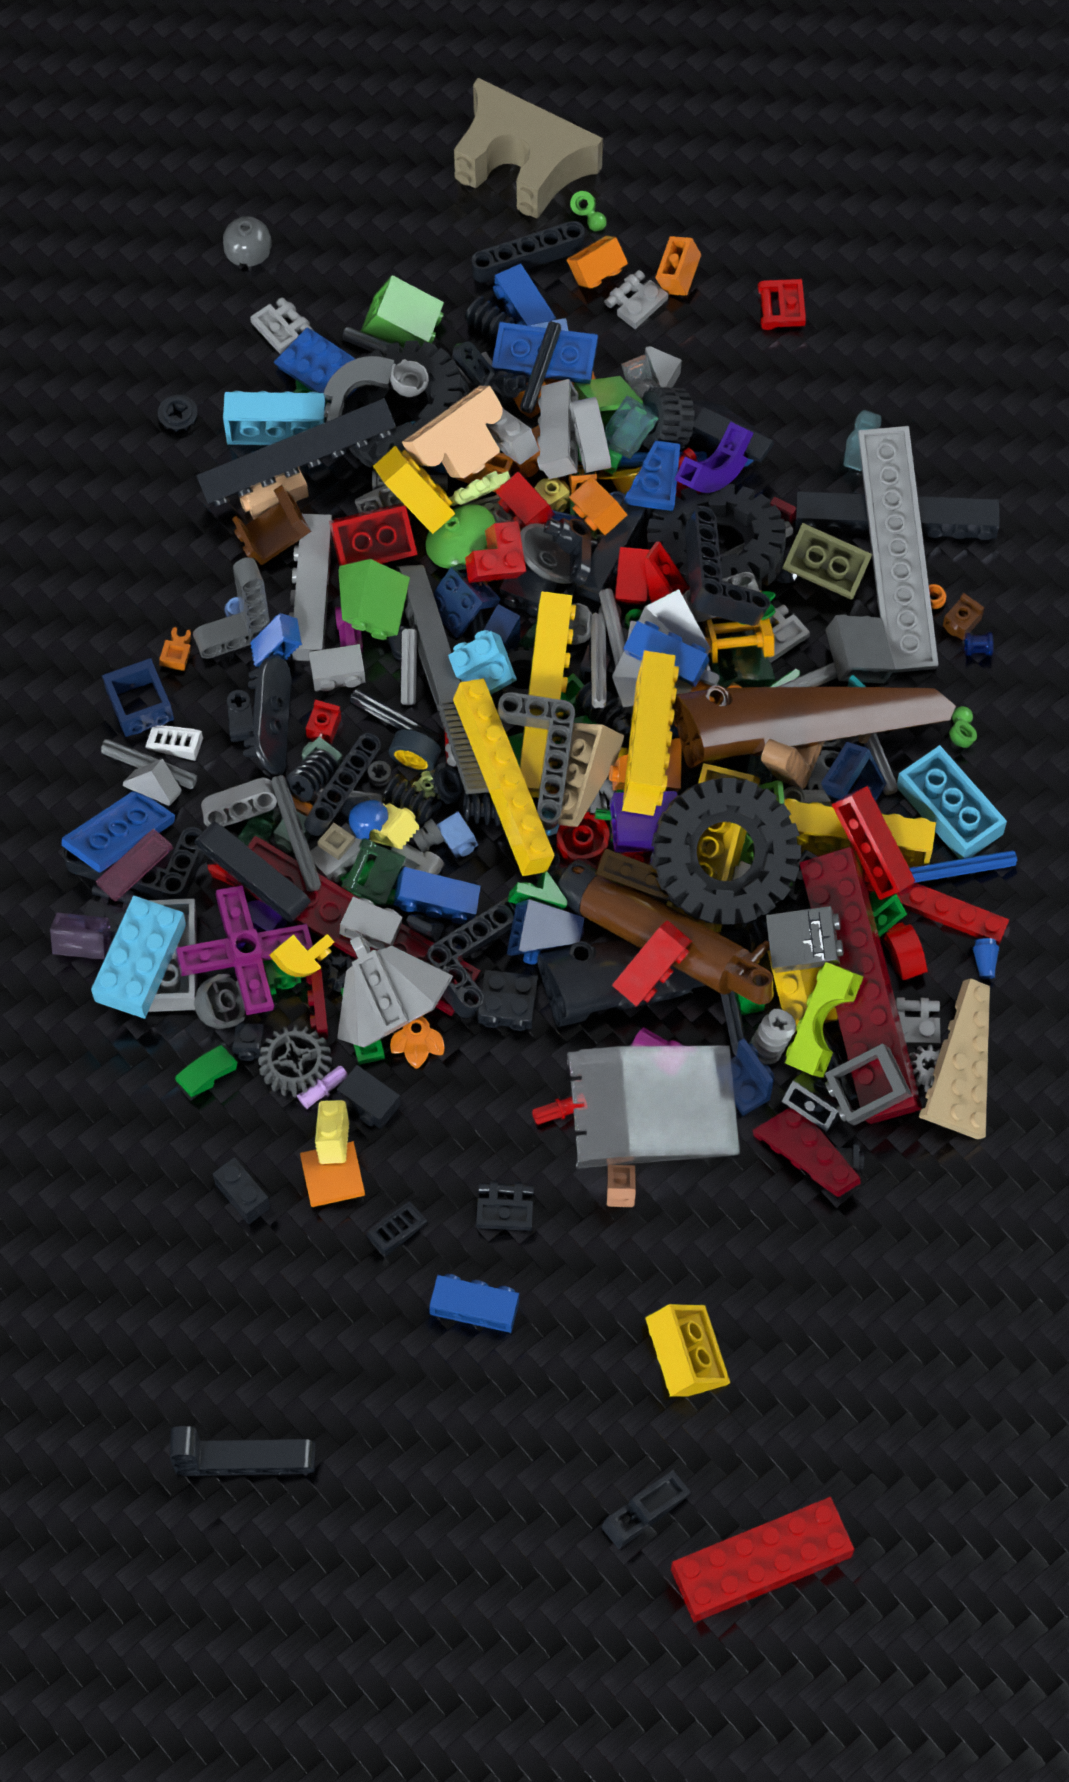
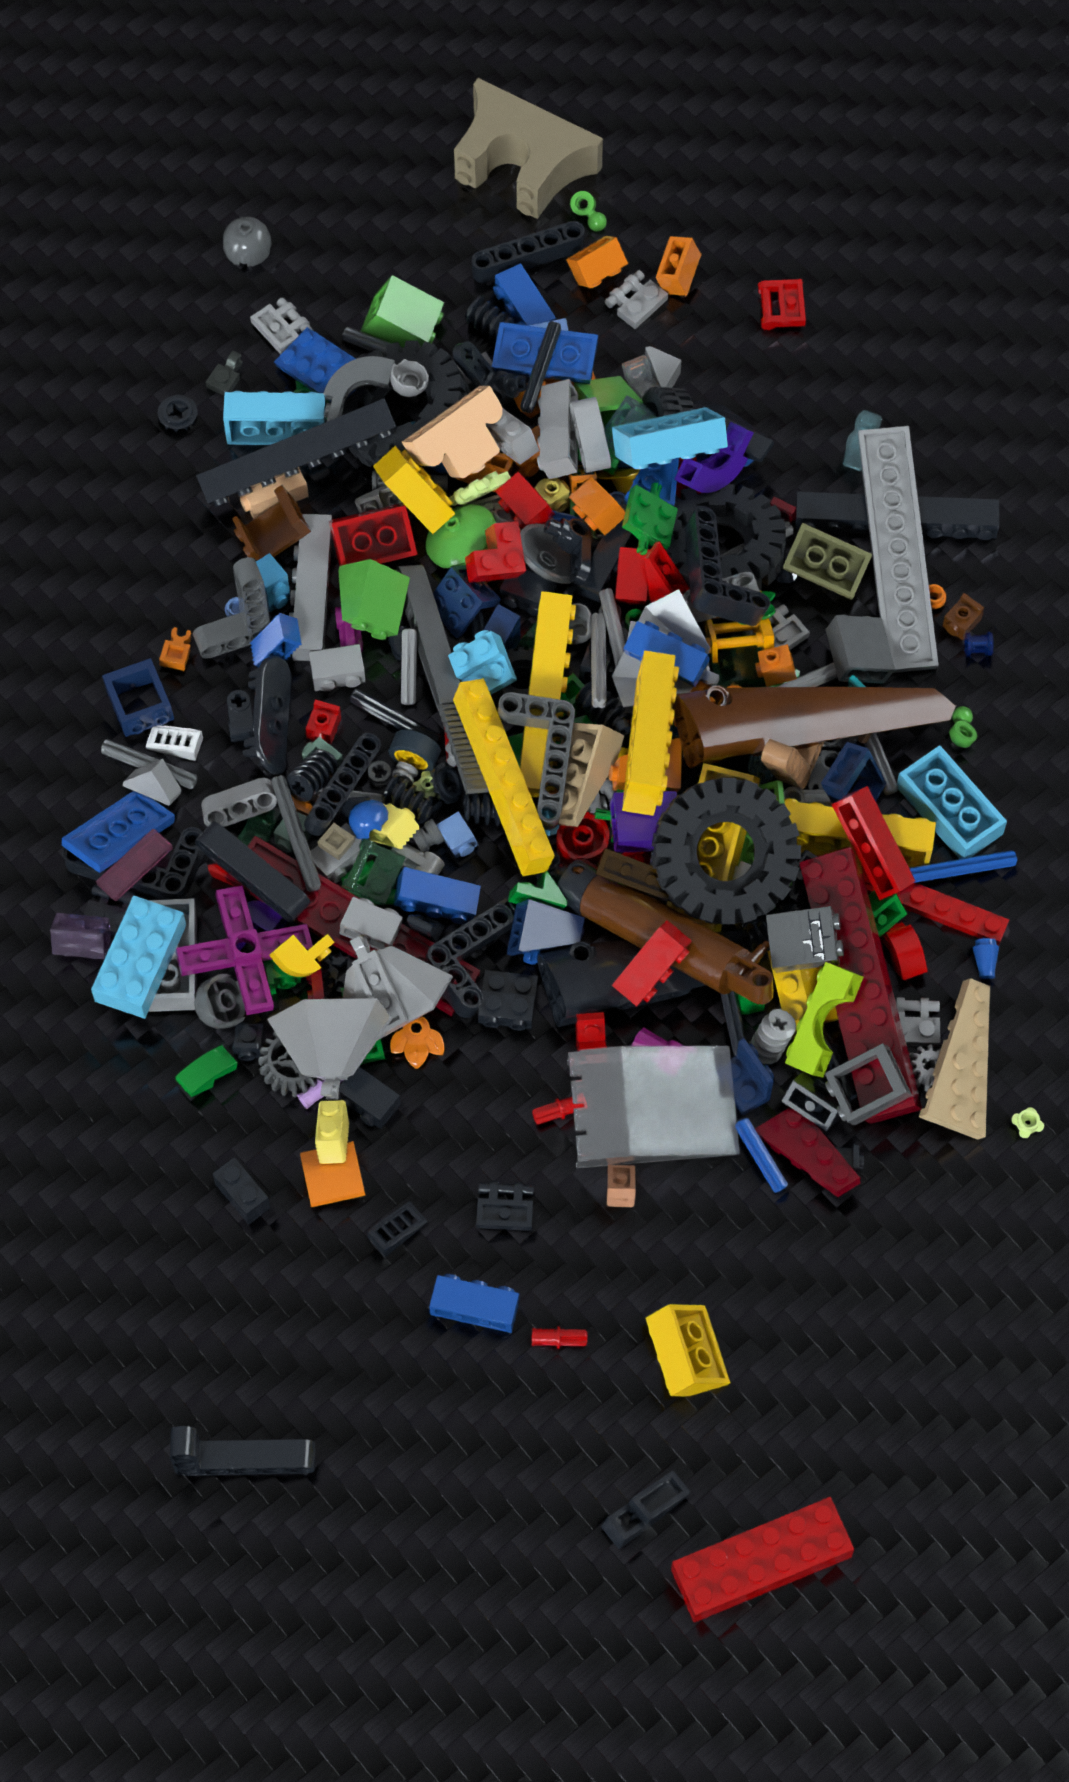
(225, 377): none -> pearl dark grey plate
(275, 582): none -> dark azure brick
(330, 1036): none -> light grey panel
(406, 772): none -> light grey bush
(558, 1337): none -> red axle
(590, 1031): none -> red brick
(649, 517): none -> green plate
(670, 437): none -> medium azure brick
(761, 1155): none -> blue axle
(776, 665): none -> orange brick
(1030, 1115): none -> yellowish green plate

